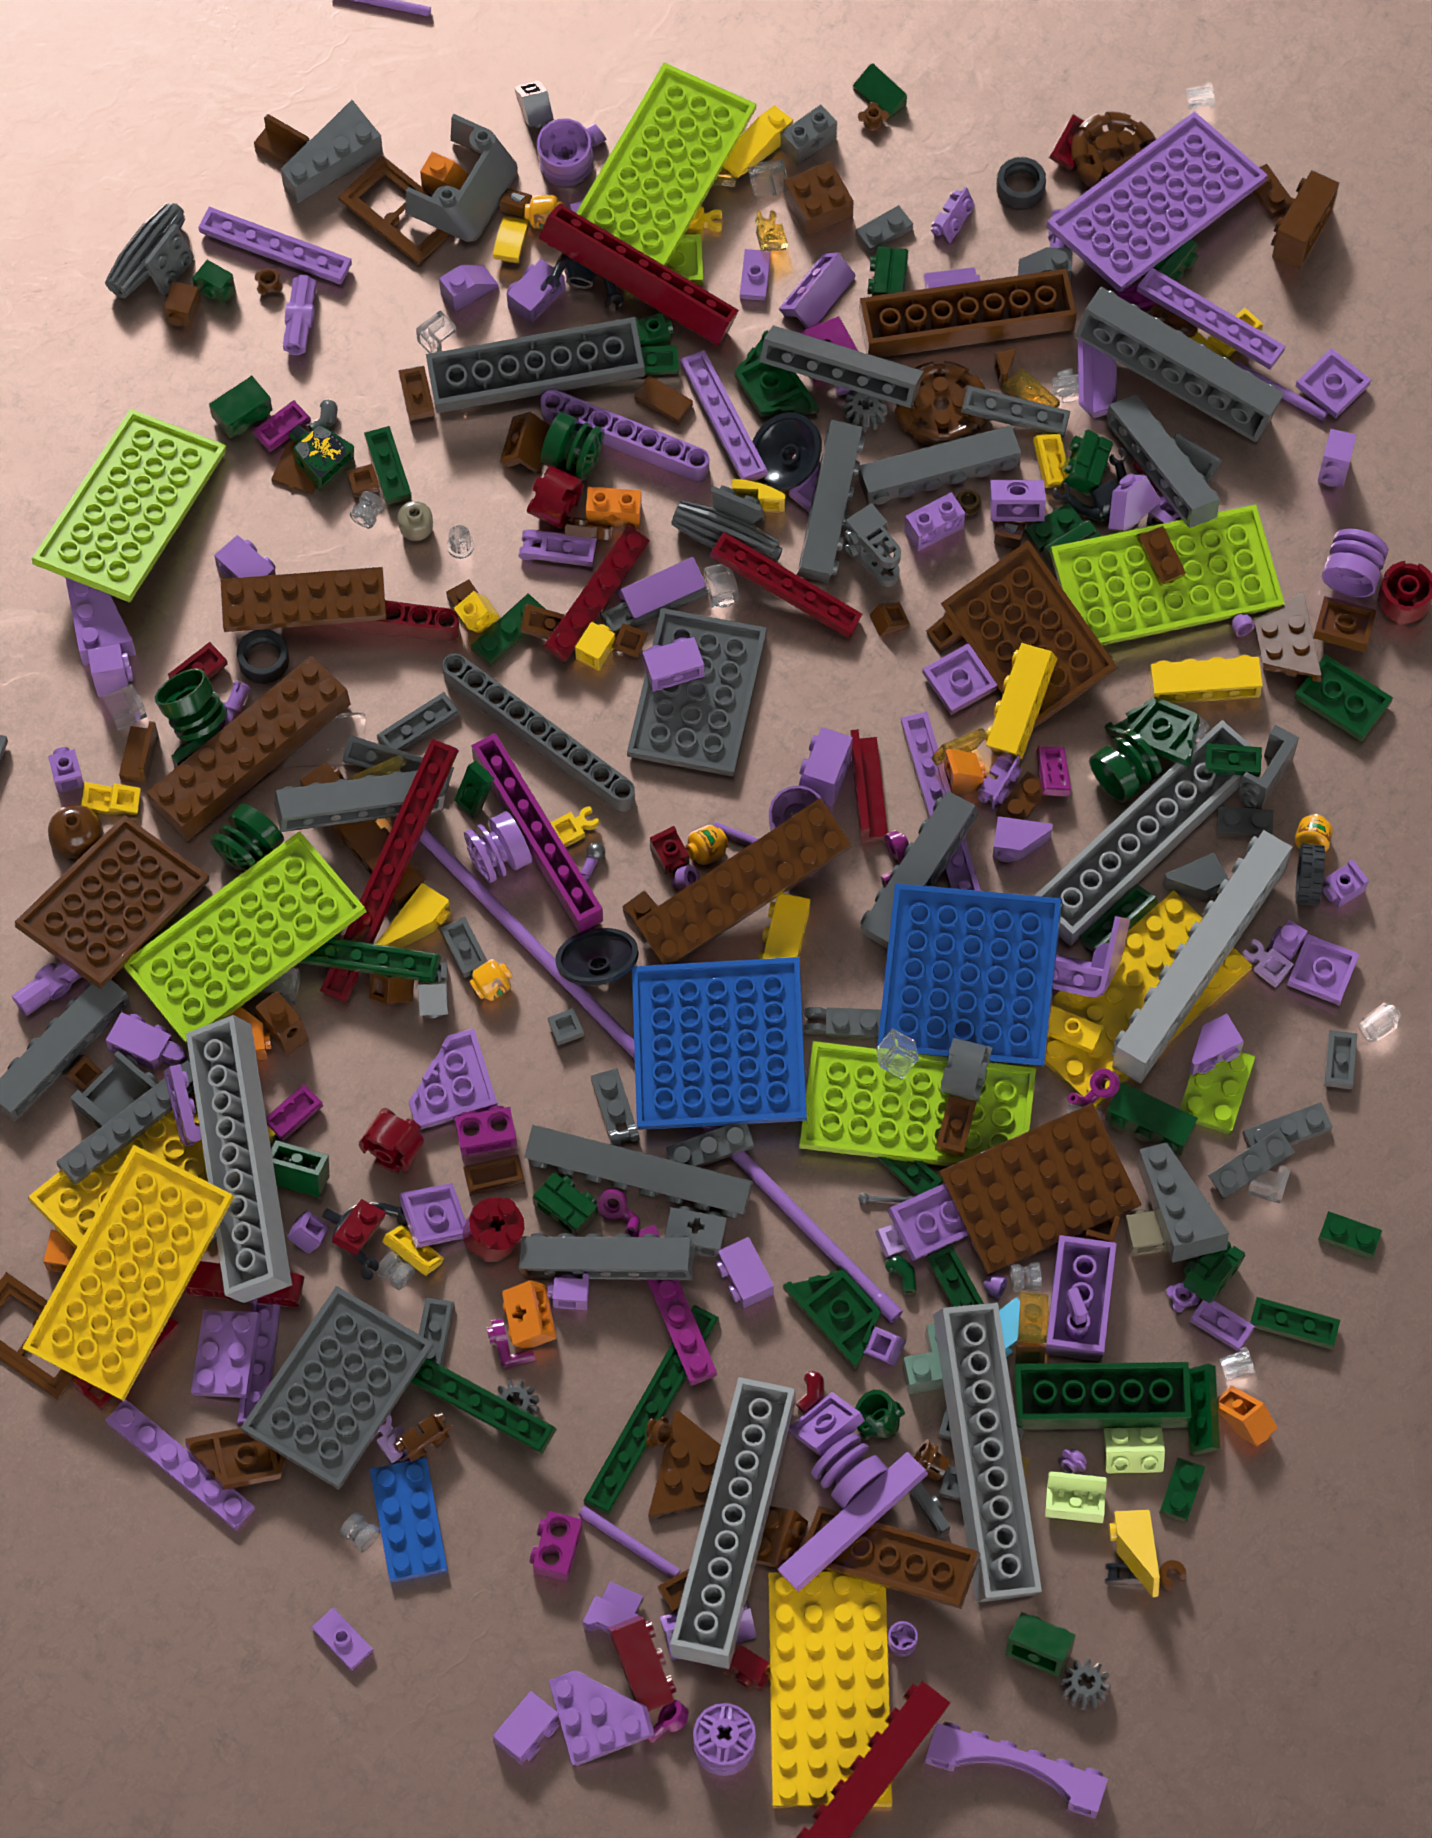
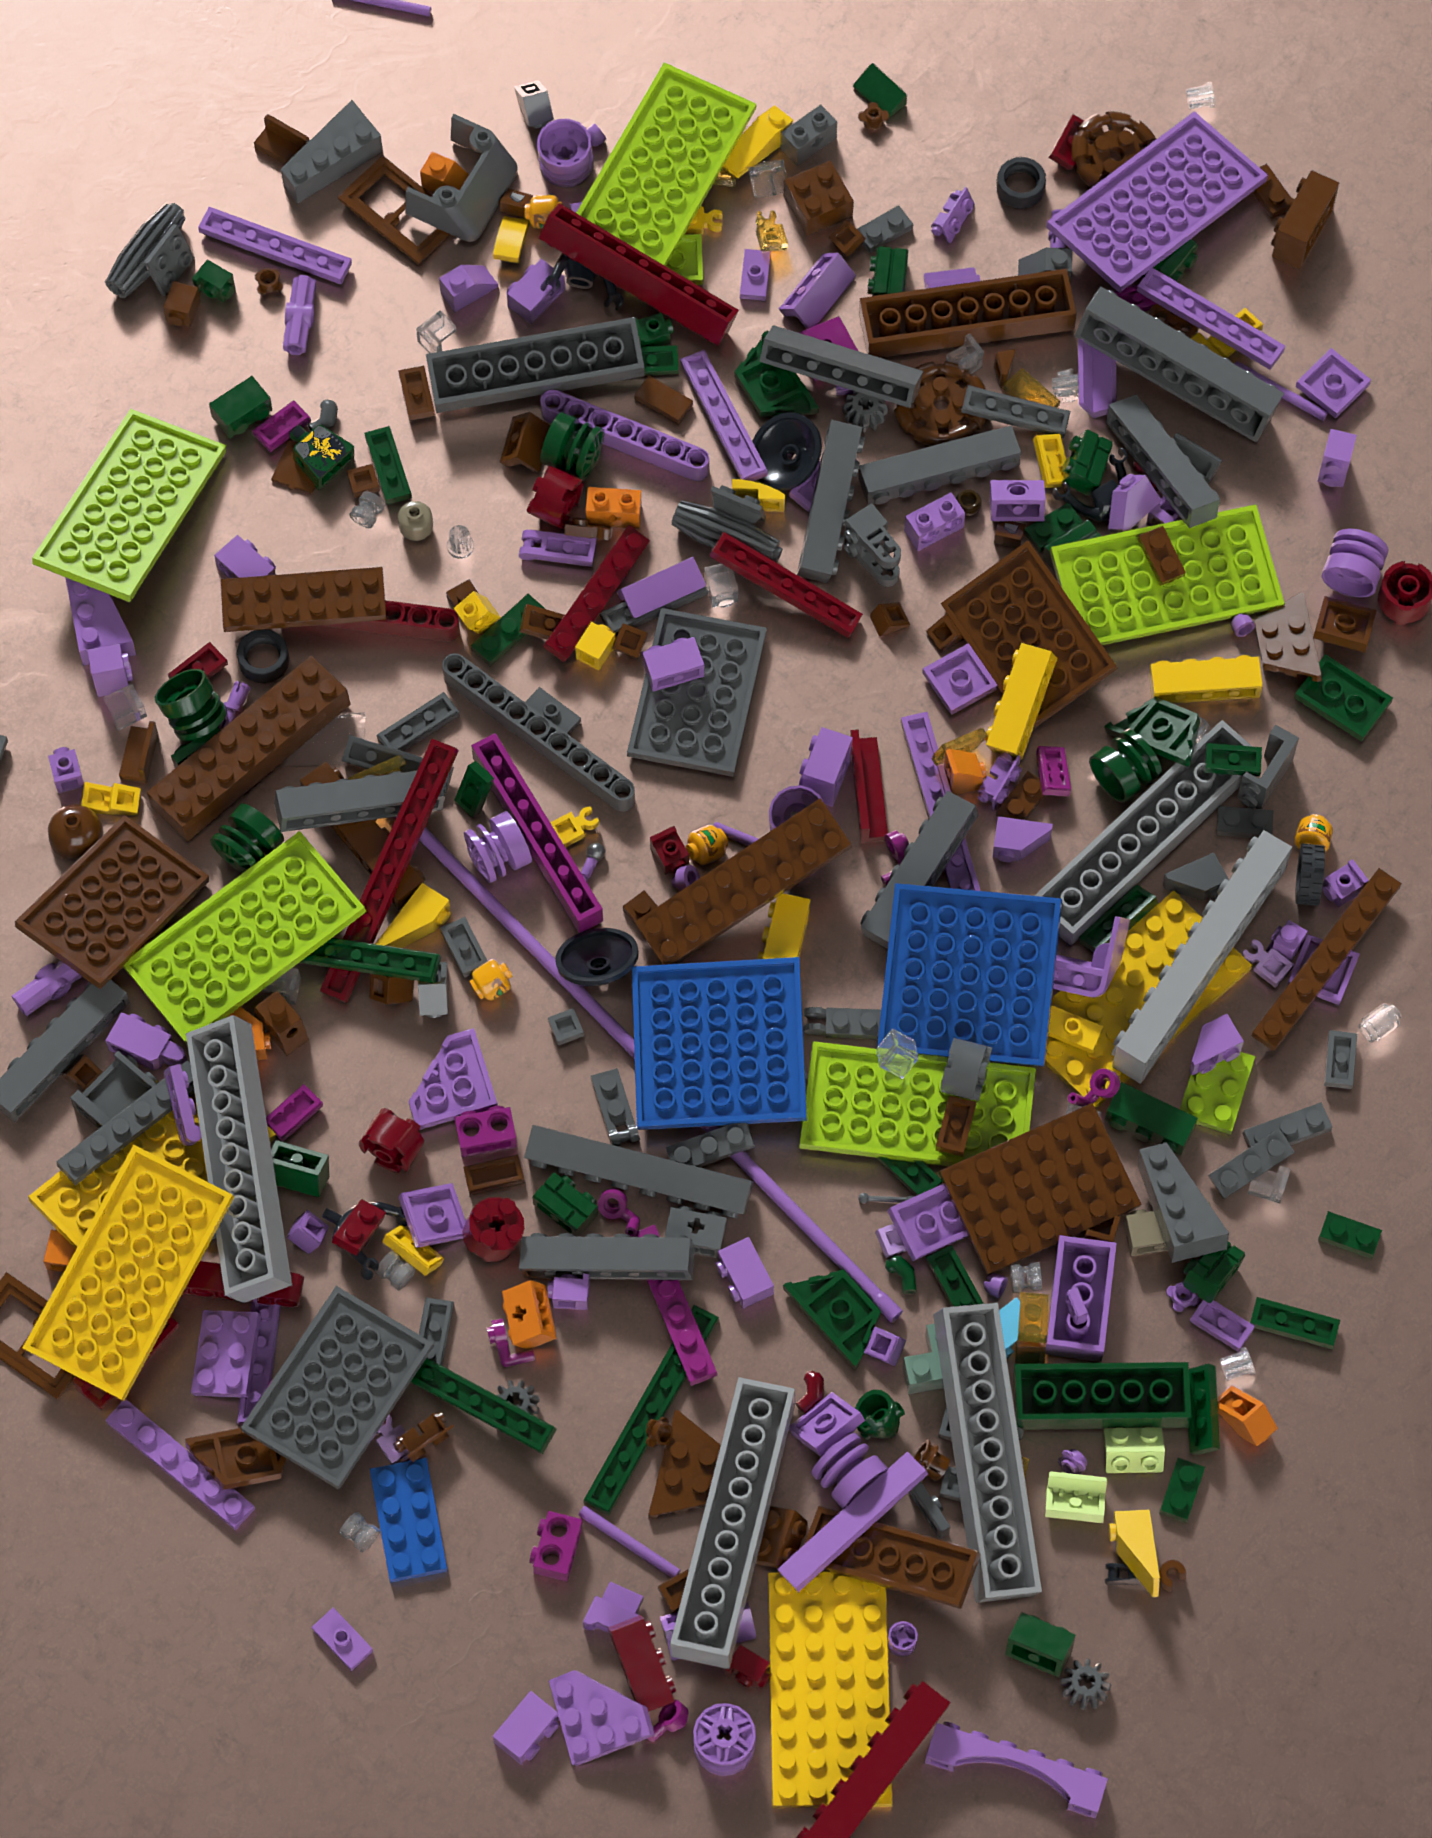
(554, 710): none -> dark grey plate
(846, 237): none -> reddish brown plate
(968, 356): none -> clear panel
(1326, 959): none -> reddish brown plate

